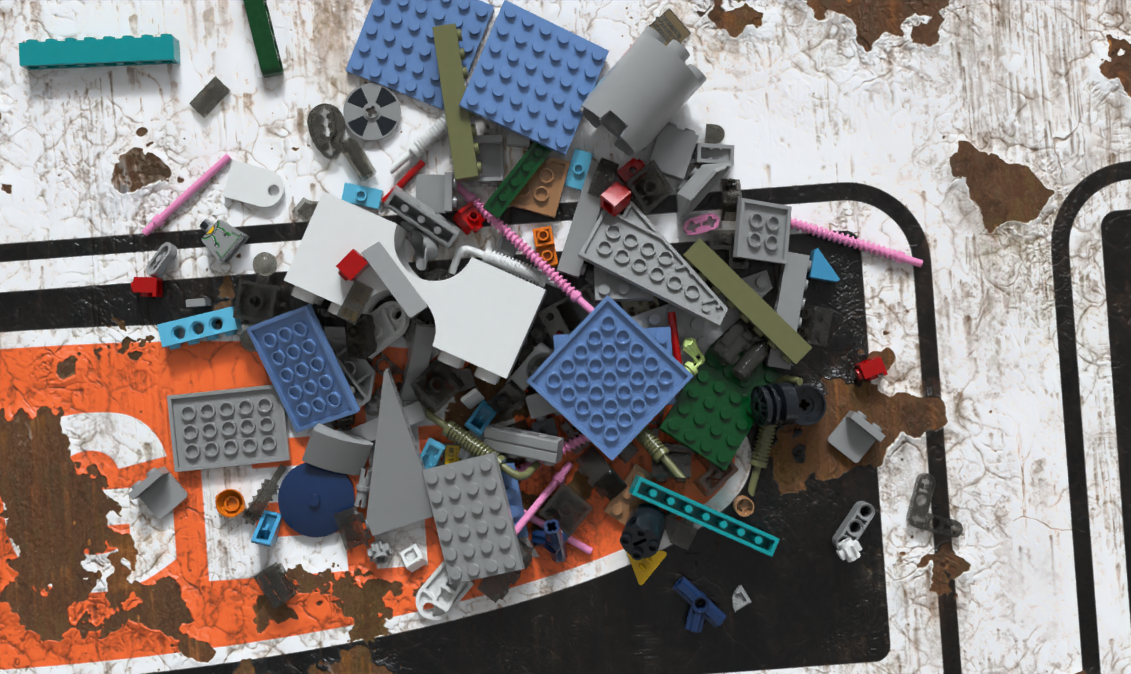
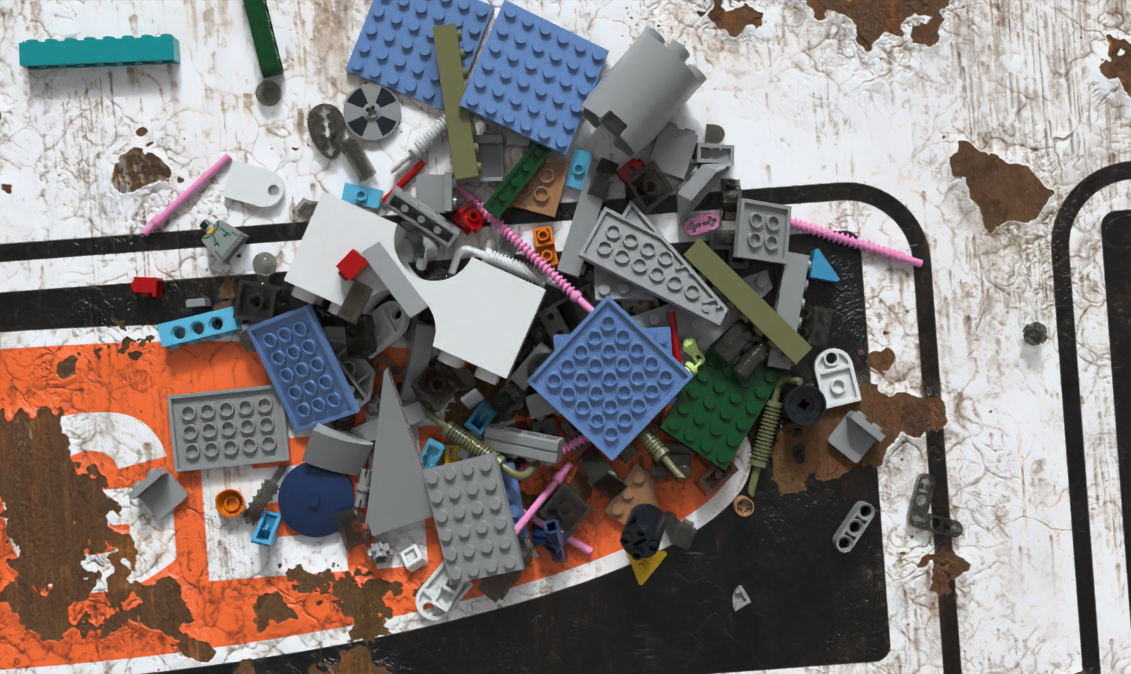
(161, 260): light grey plate -> none
(209, 97): clear smoke tile -> none
(268, 93): none -> clear smoke piece
(275, 585): clear smoke brick -> none
(615, 199): red brick -> none
(670, 27): clear smoke piece -> none
(698, 613): dark blue piece -> none
(703, 515): teal brick -> none
(774, 404): black wheel -> none
(837, 379): none -> white tile
(849, 550): white gear -> none
(870, 369): red brick -> none
(1035, 333): none -> clear smoke gear

